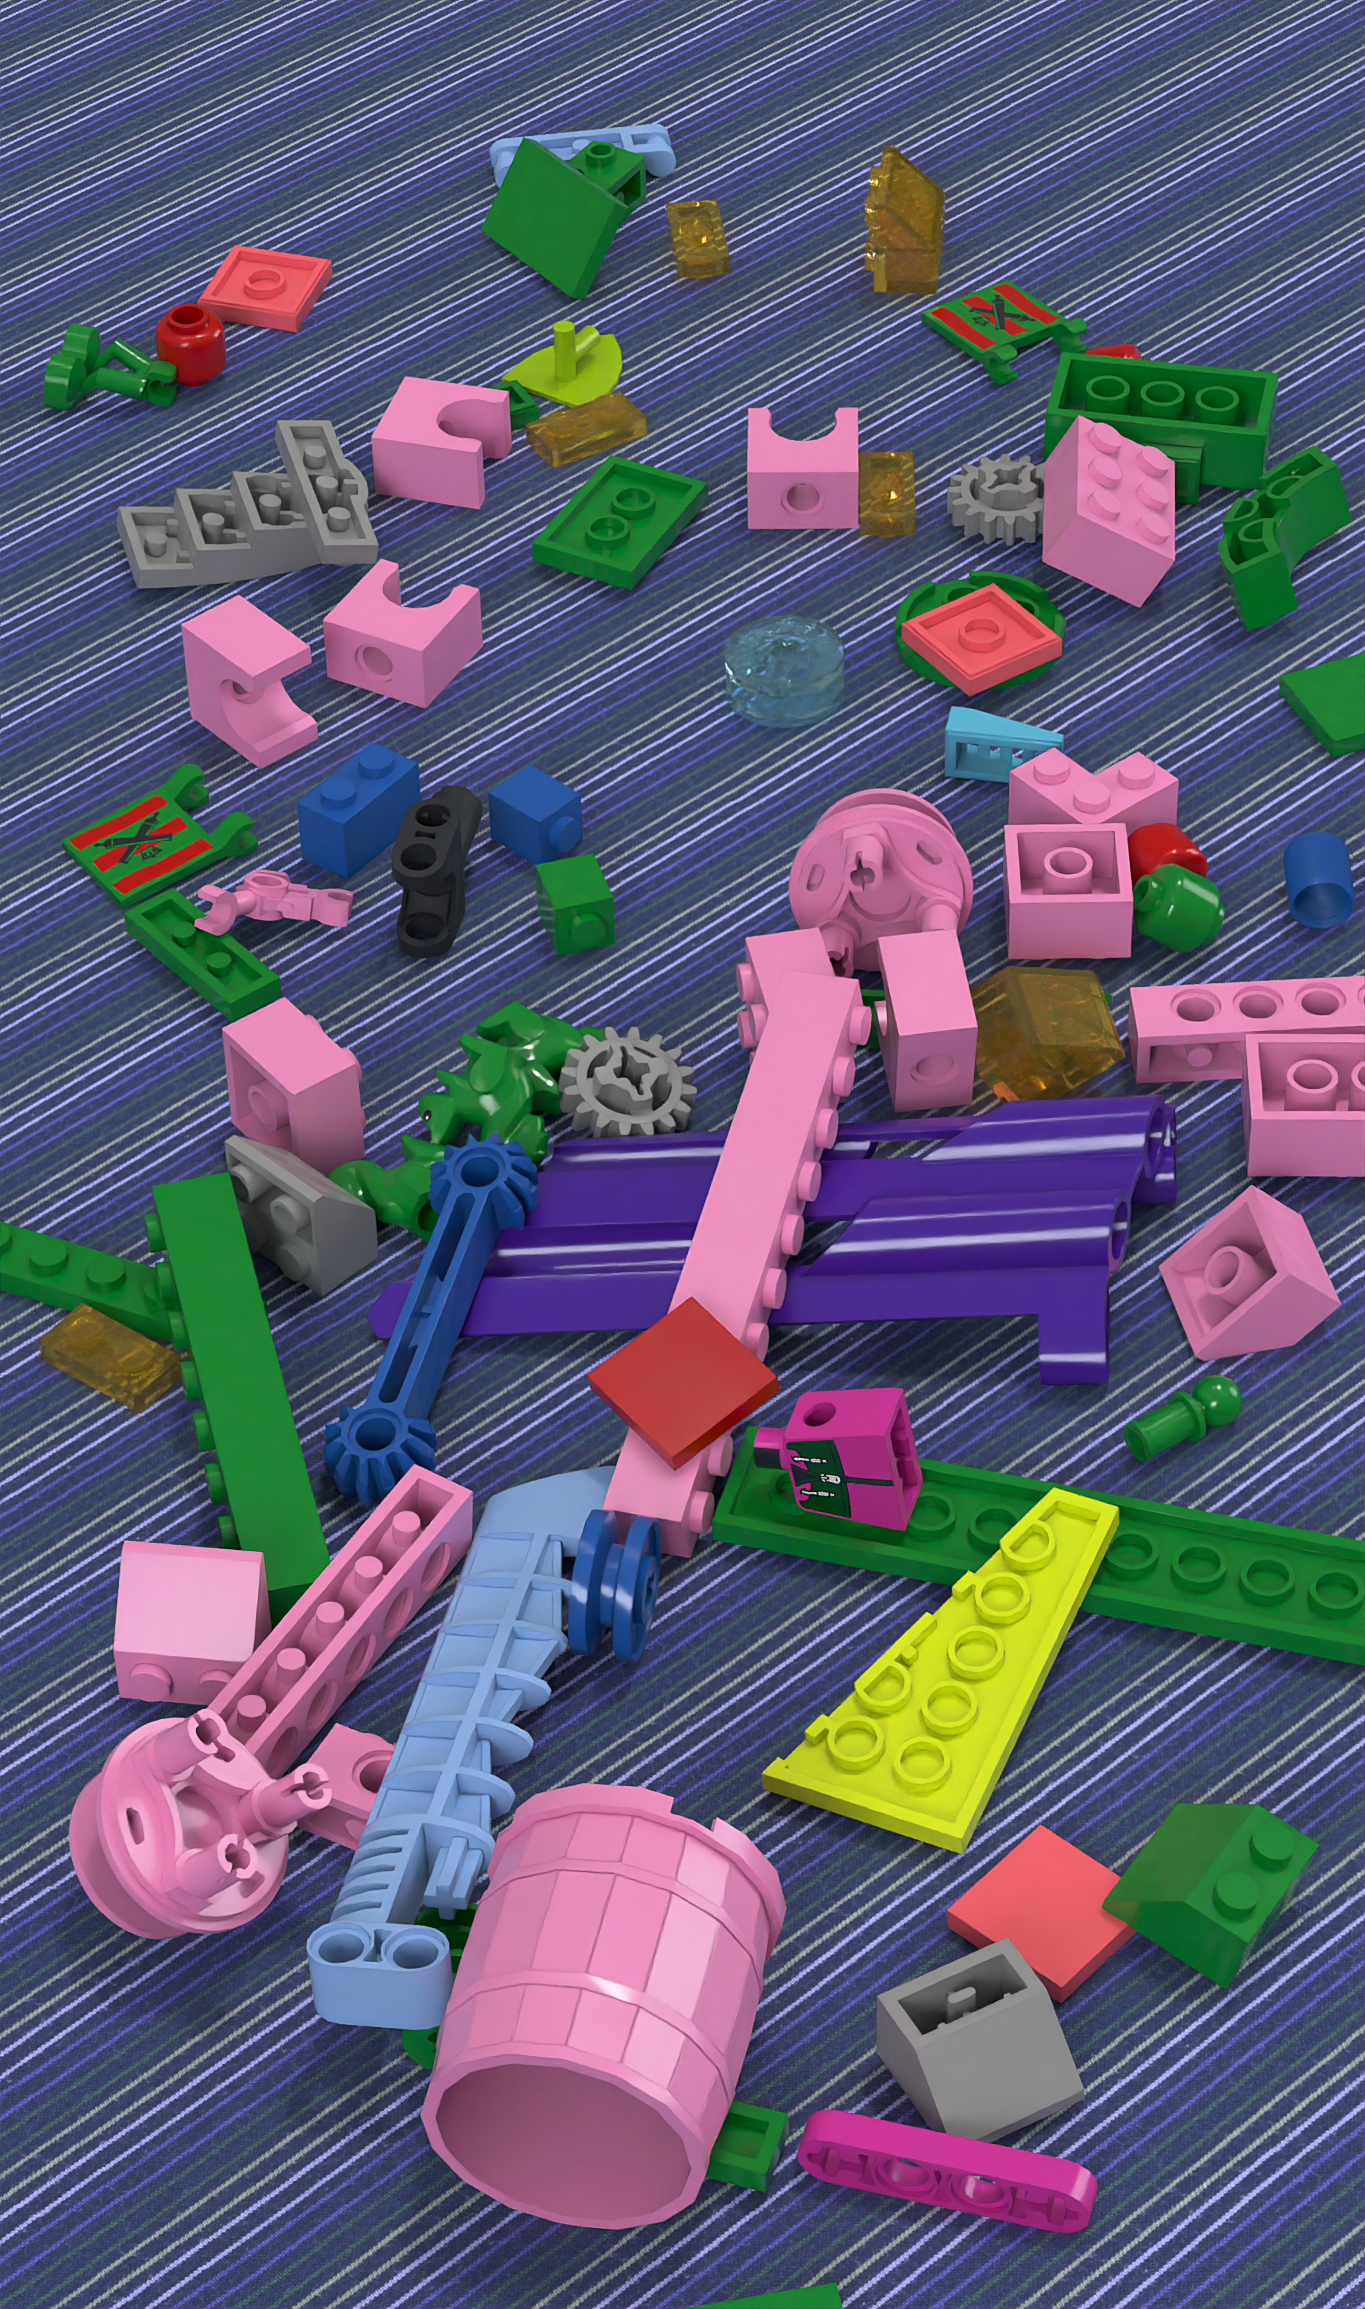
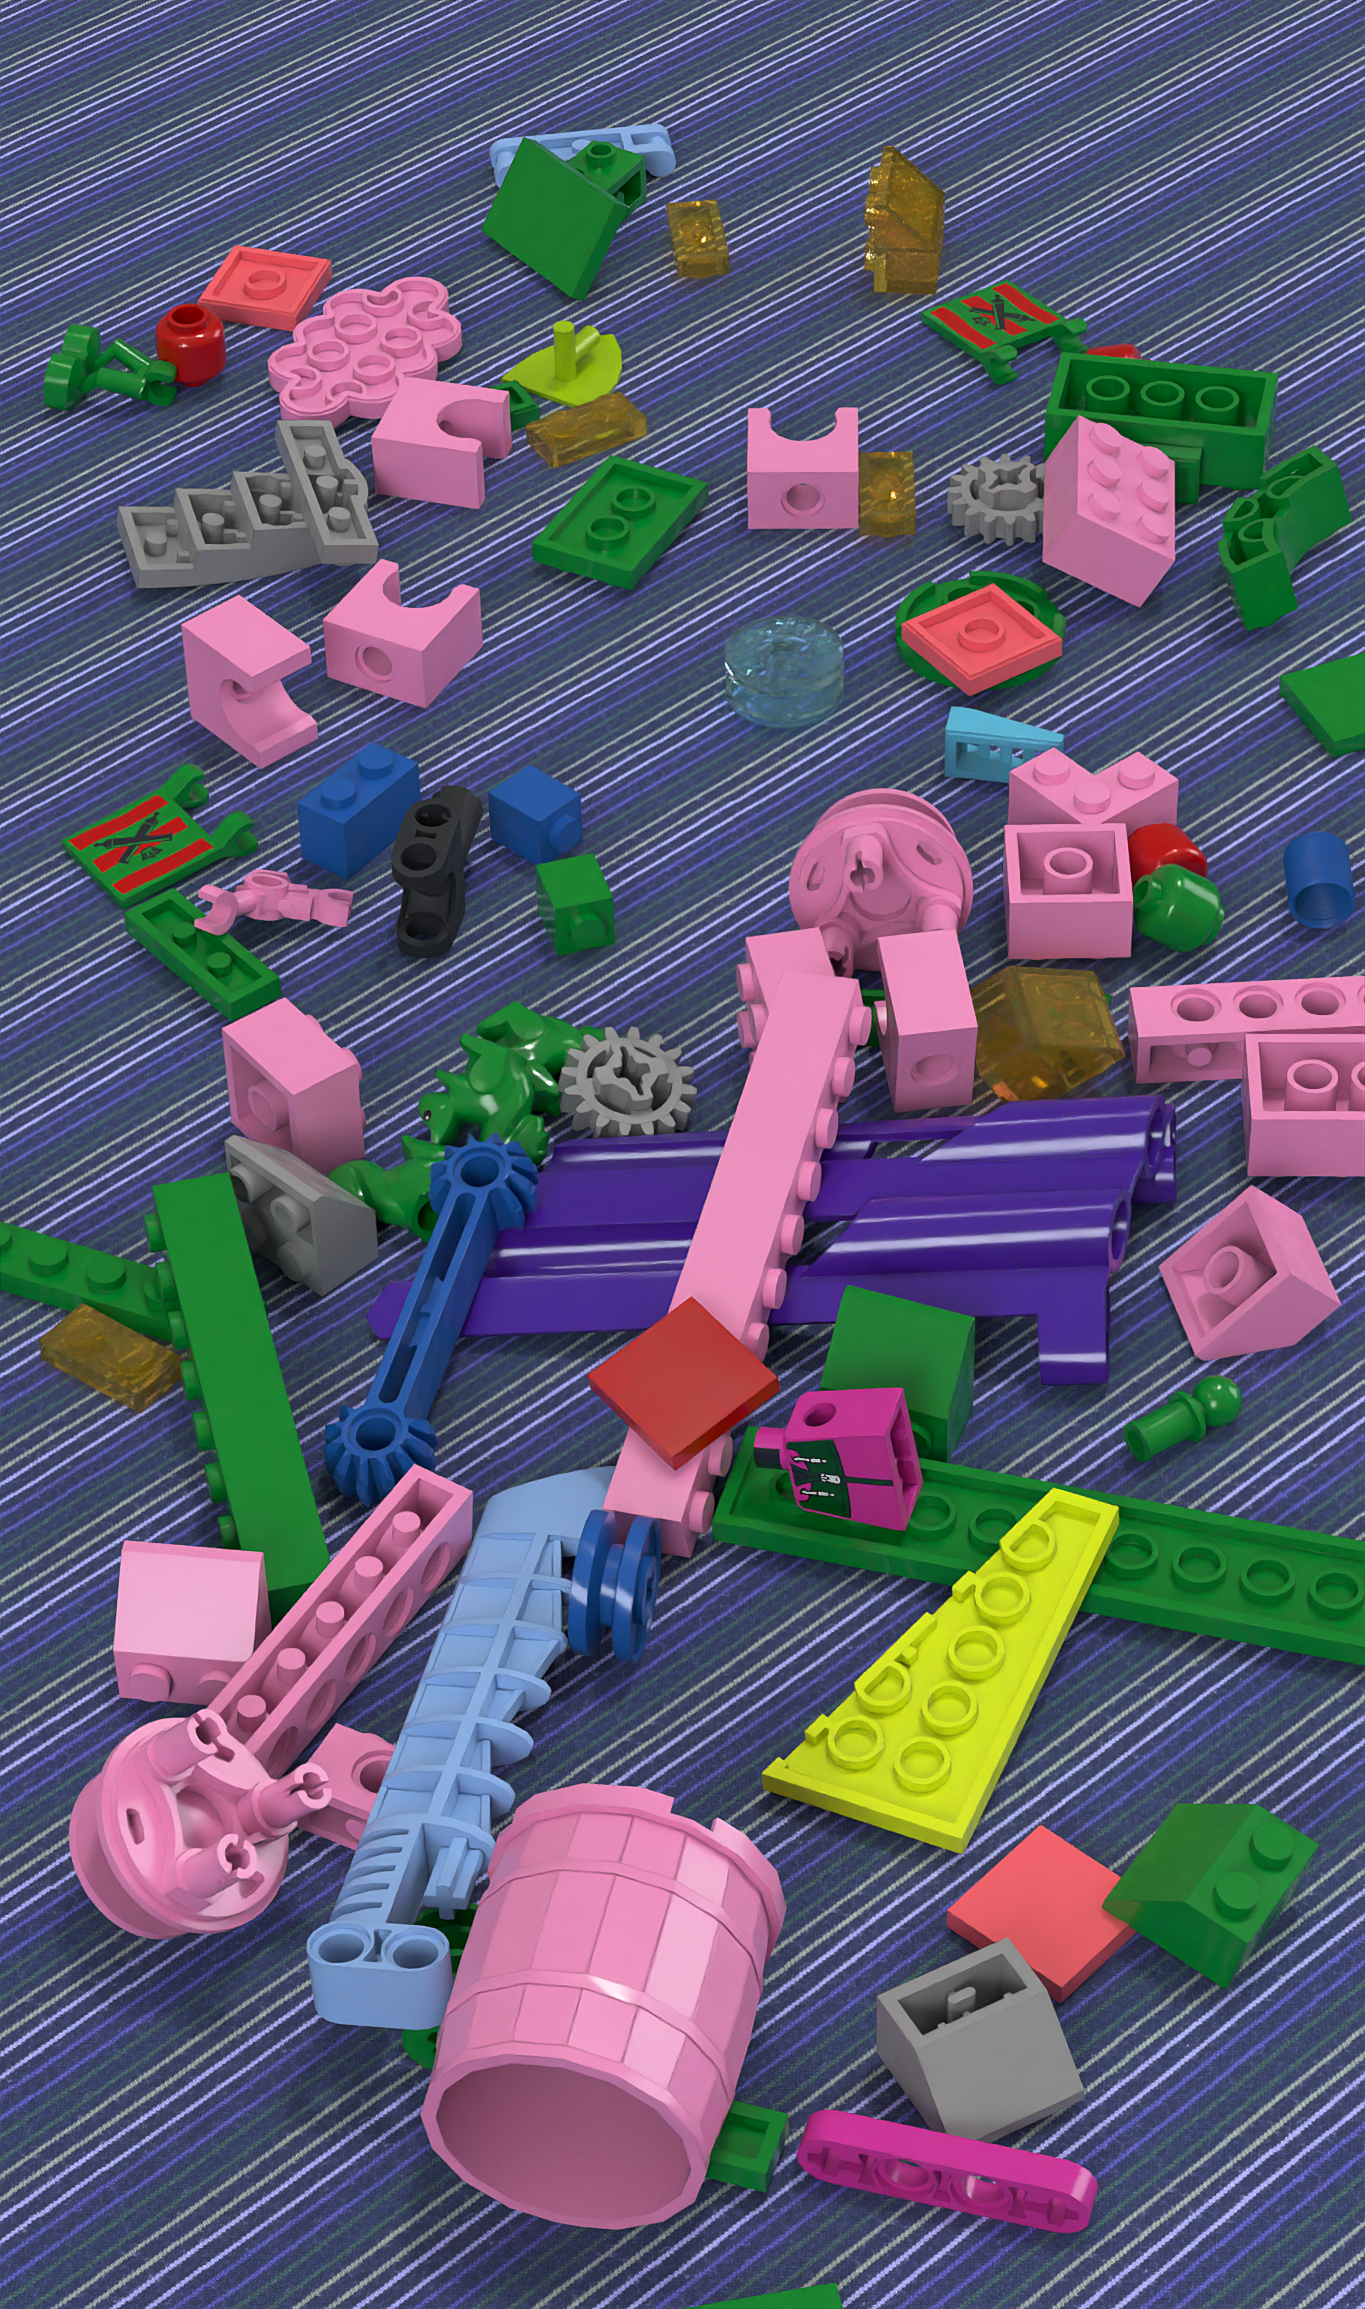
(363, 350): none -> bright pink plate
(909, 1347): none -> green slope

